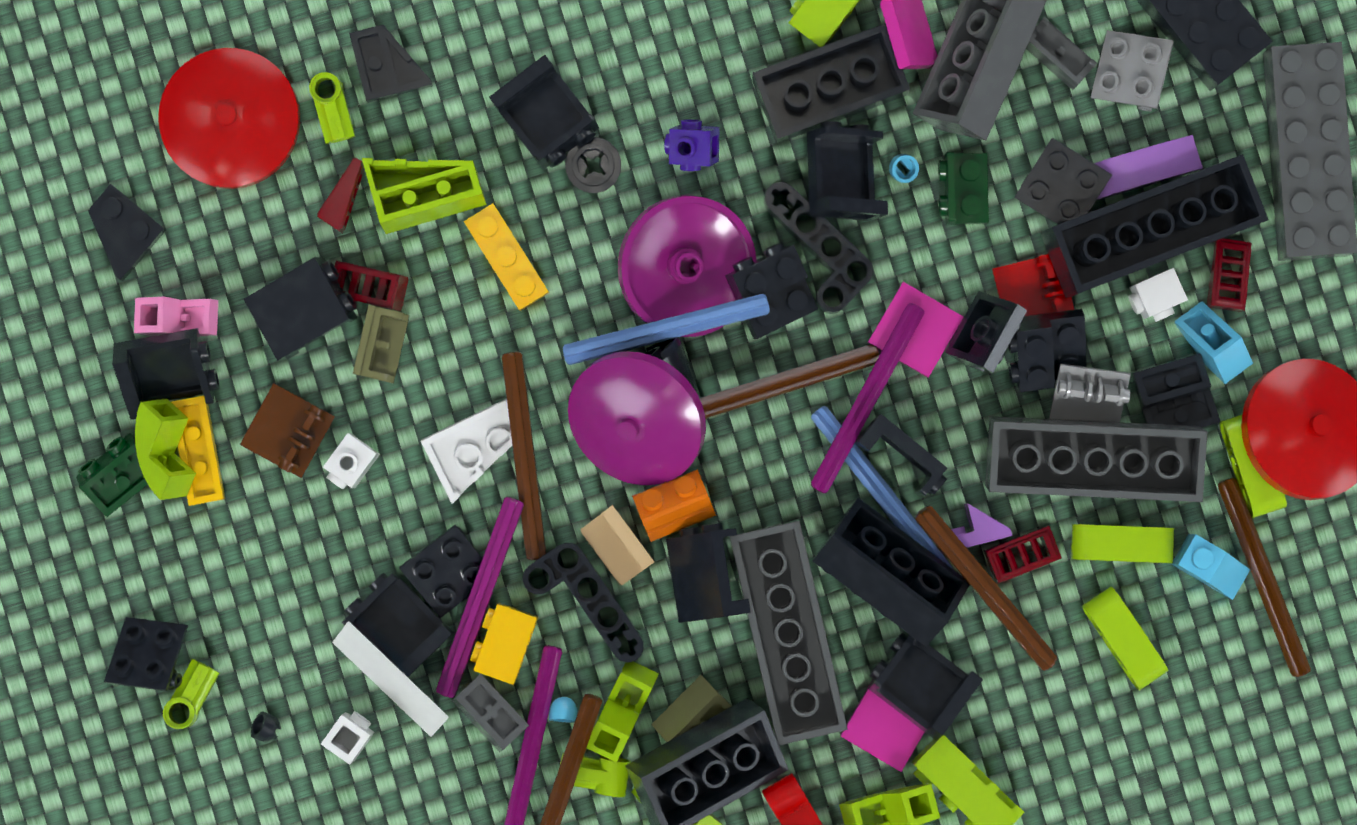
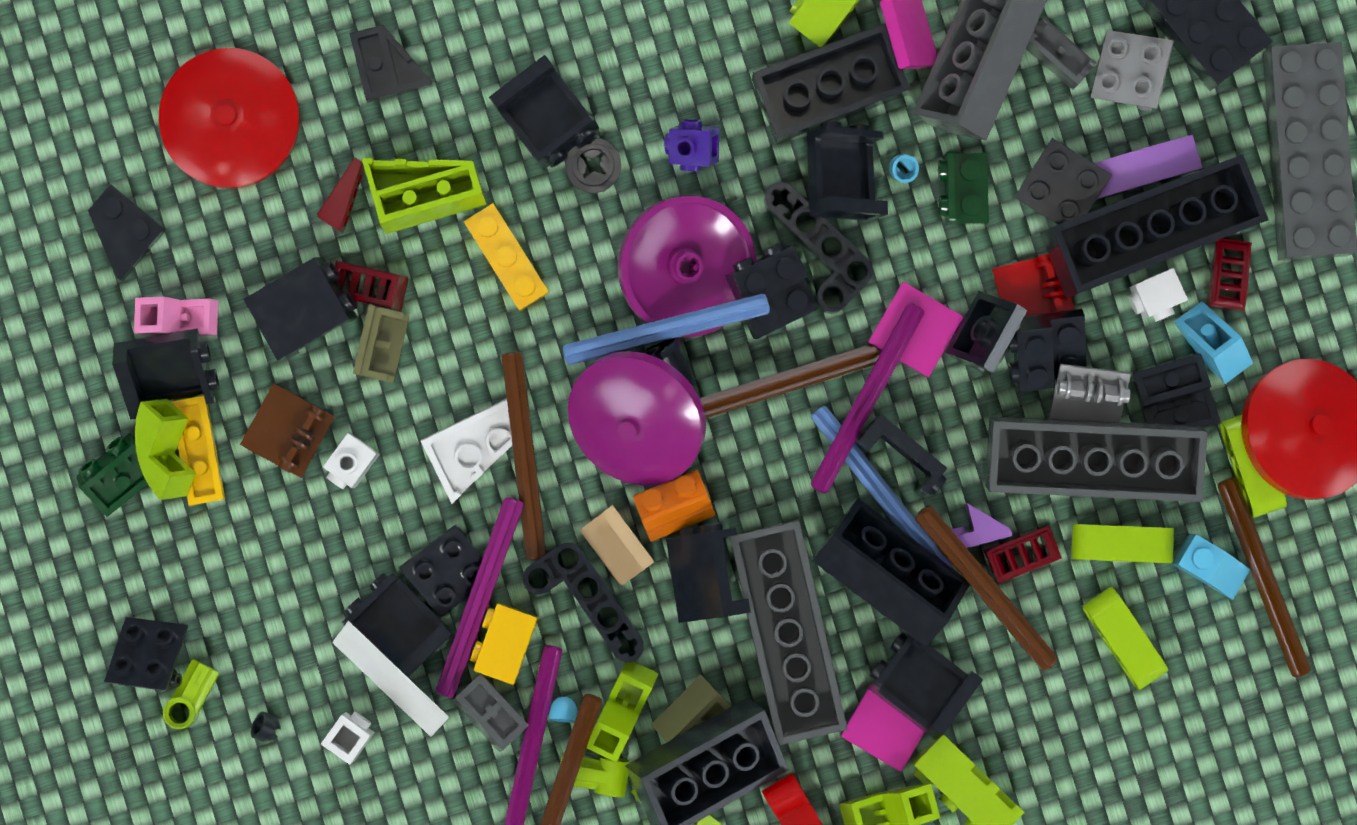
(332, 111): lime piece -> none

